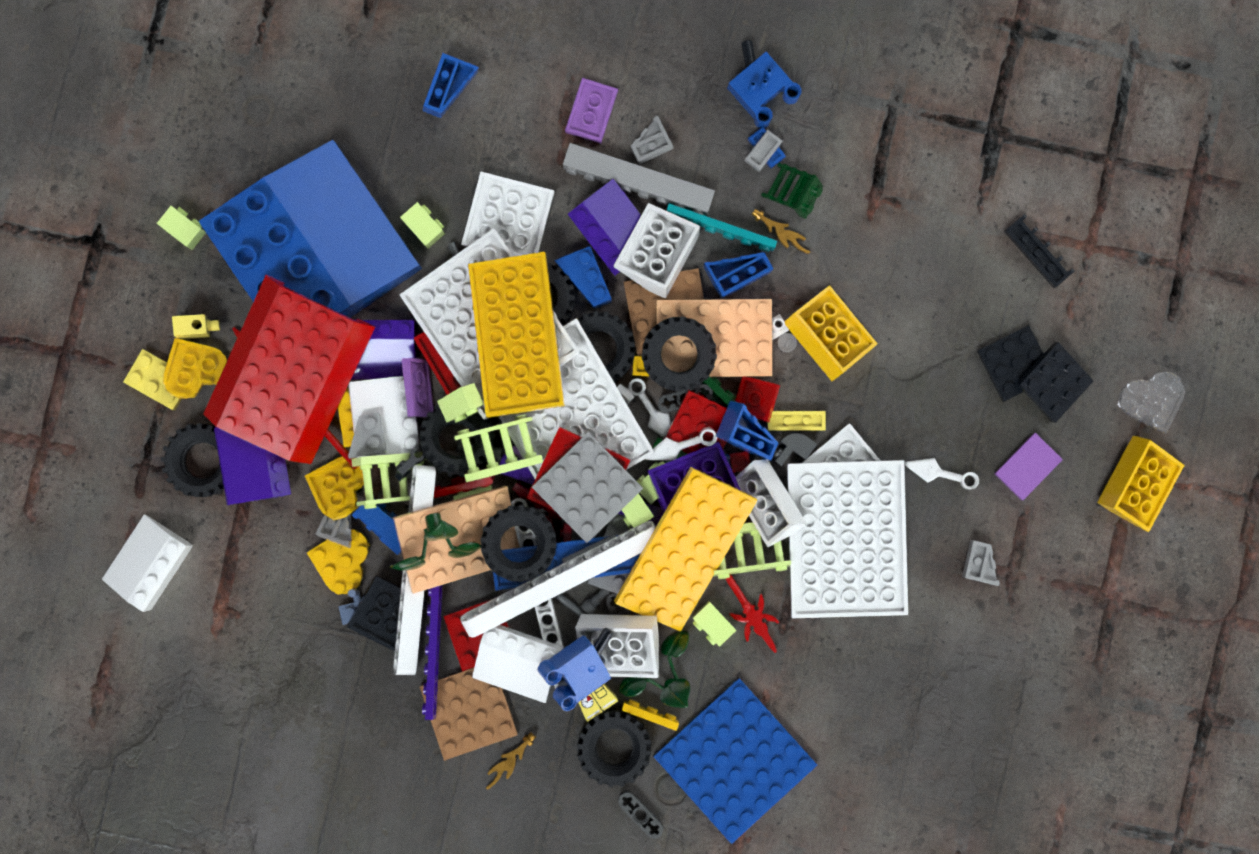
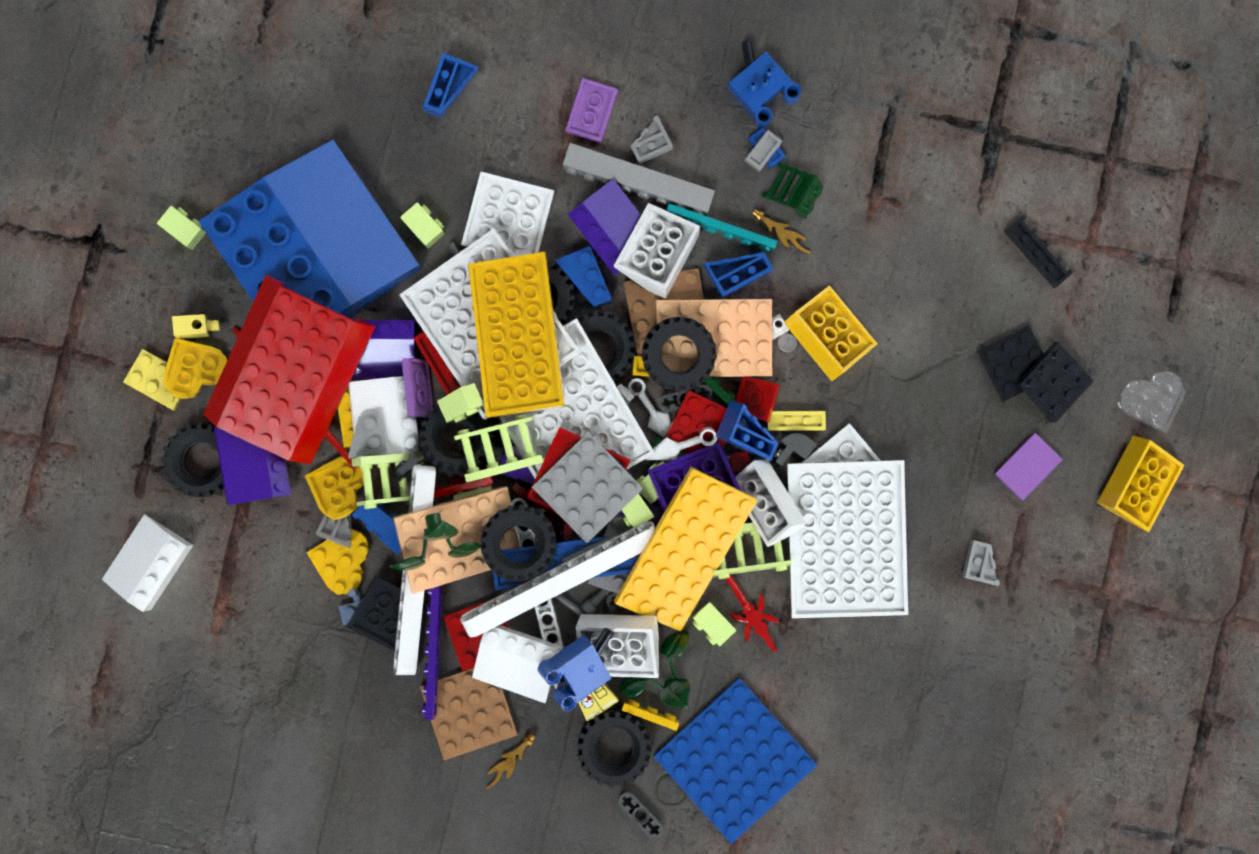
(929, 470): white piece -> none

